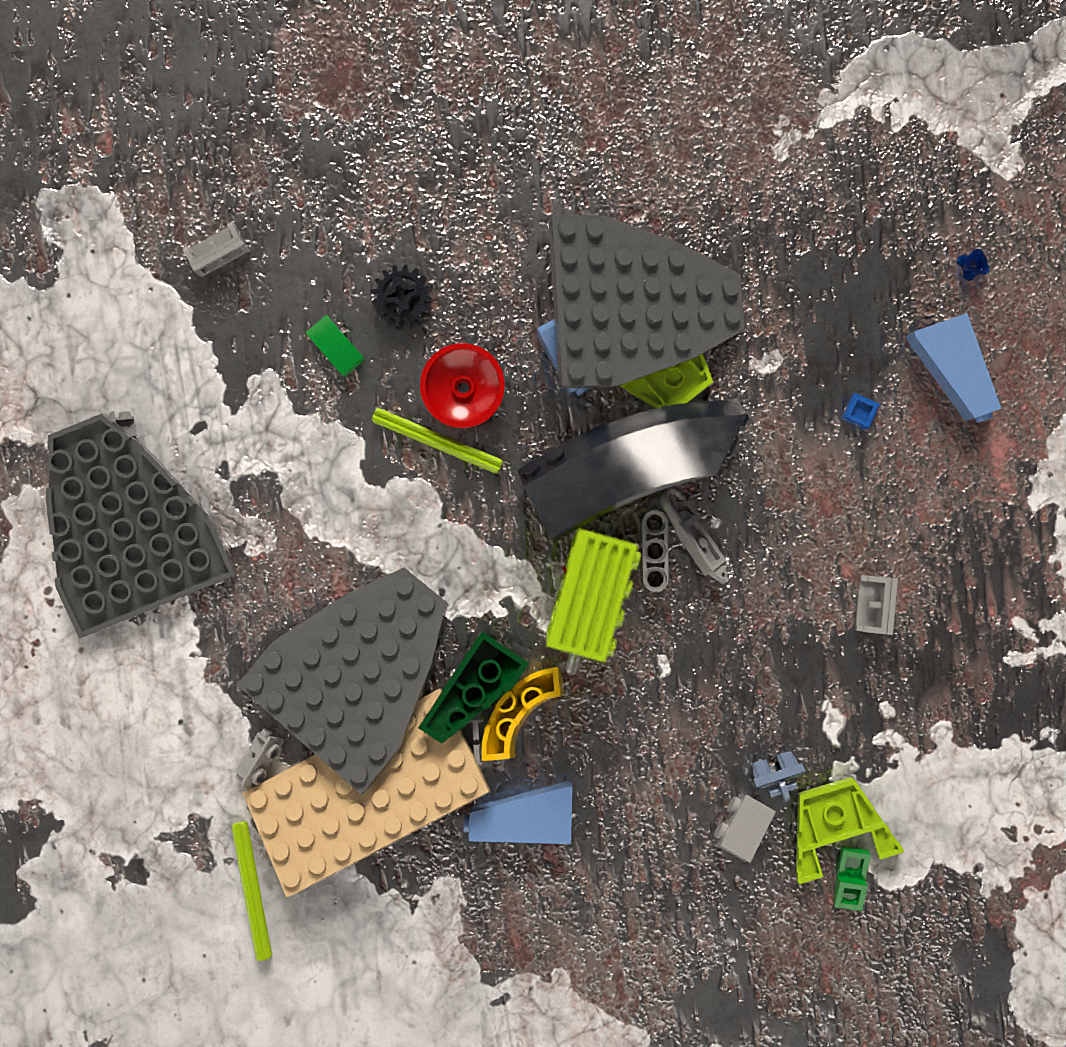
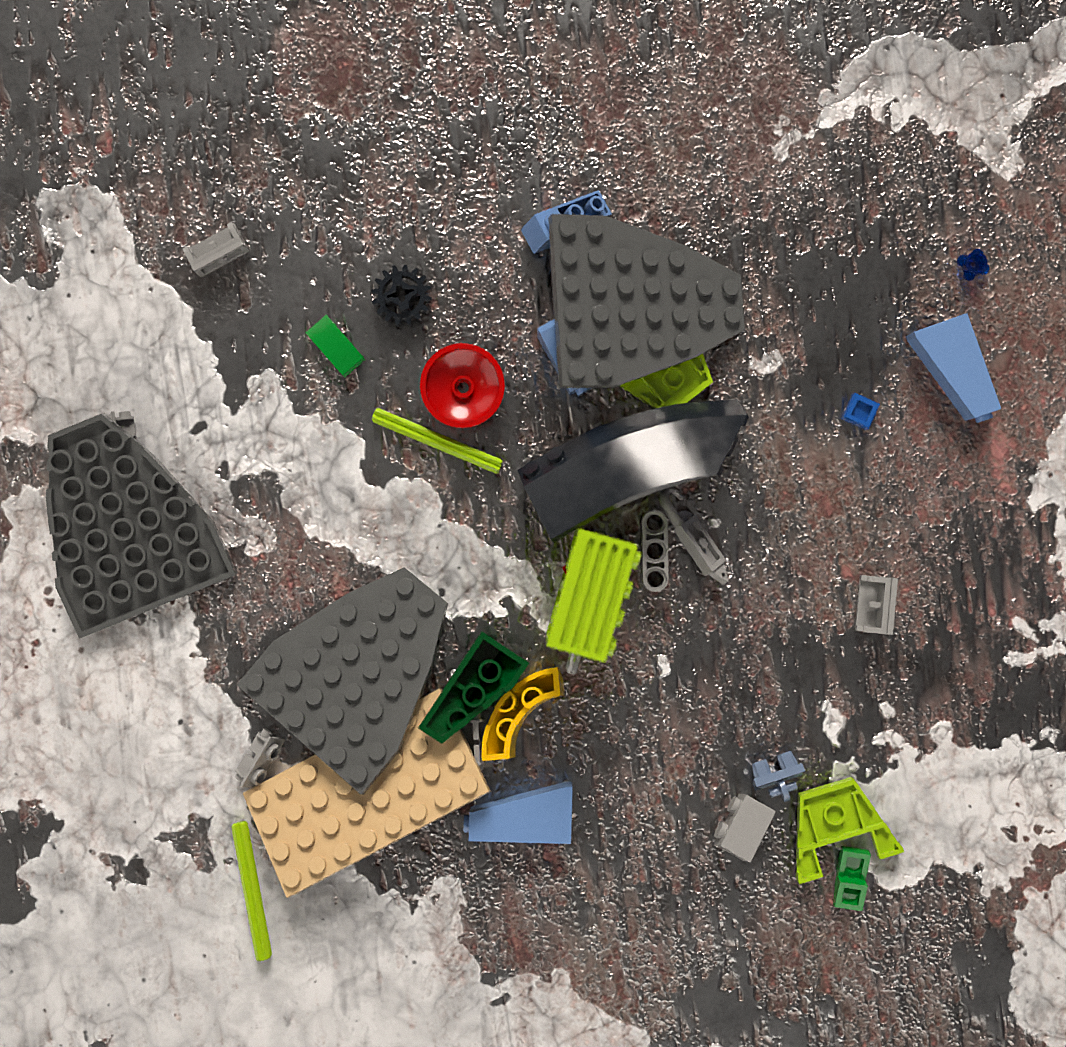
(537, 228): none -> medium blue slope

